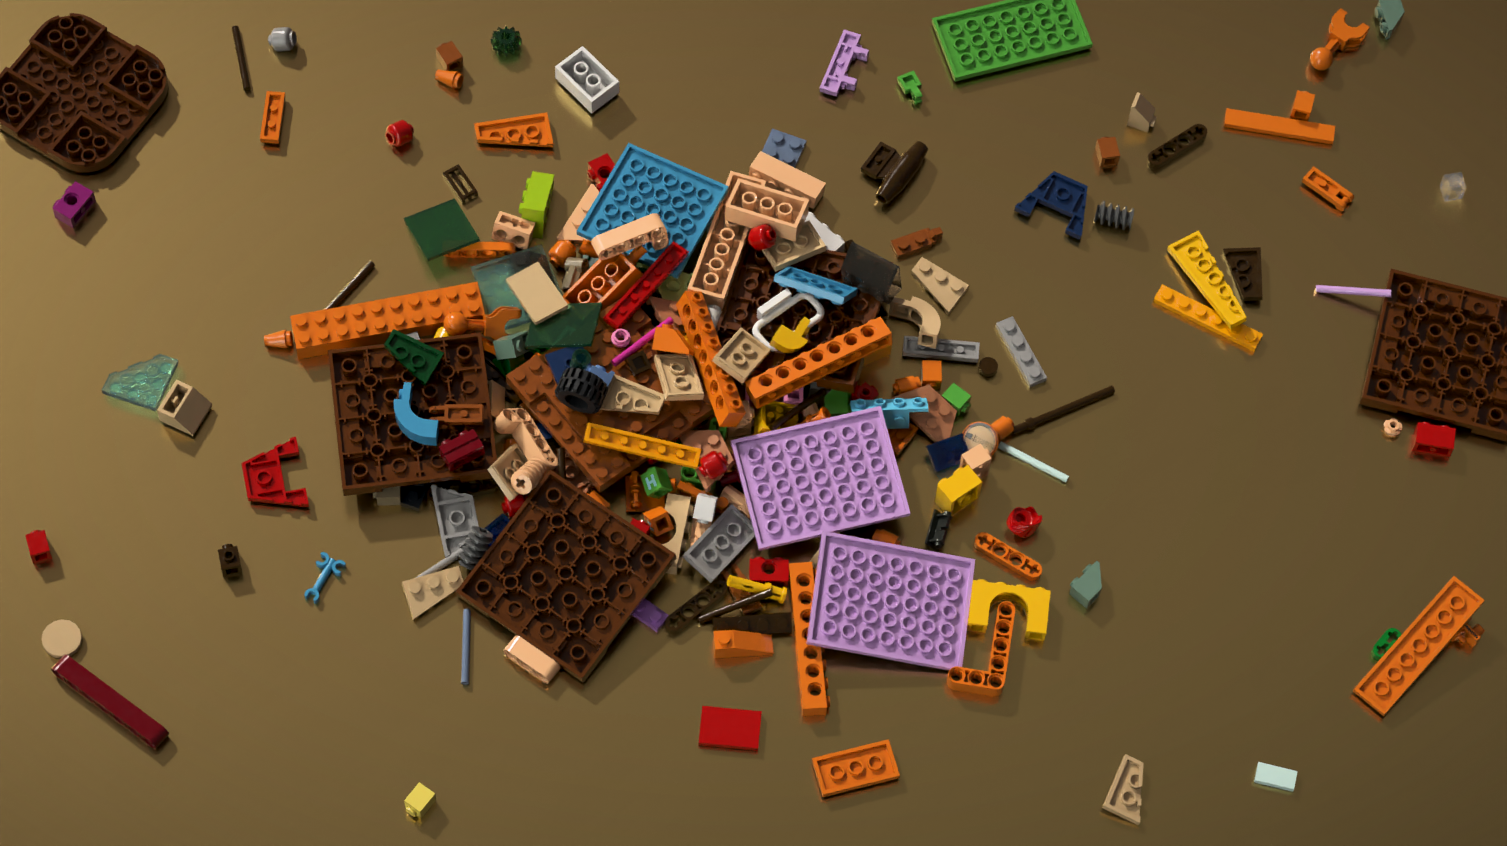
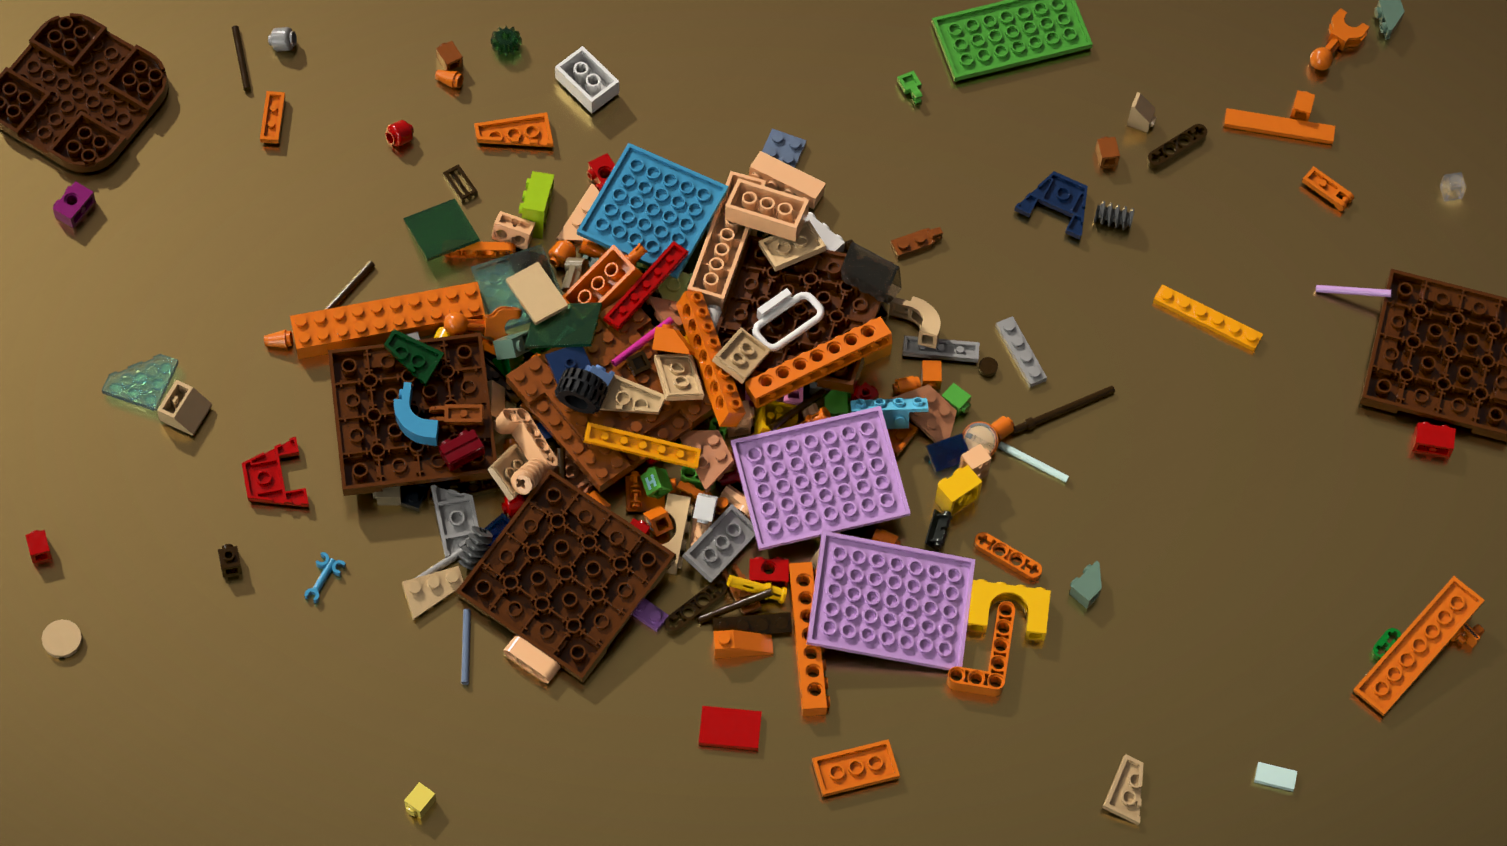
(110, 701): dark red beam -> none
(581, 355): clear green piece -> none
(620, 333): bright pink plate -> none
(631, 236): light nougat beam -> none
(713, 465): red head -> none
(762, 237): red head -> none
(791, 341): yellow brick -> none
(814, 284): dark azure plate -> none
(836, 74): lavender hinge -> none
(894, 169): dark brown plate -> none
(943, 286): tan wing -> none
(1024, 521): red hair -> none
(1201, 268): yellow wing -> none
(1246, 270): dark brown wing -> none
(1392, 431): light nougat plate -> none

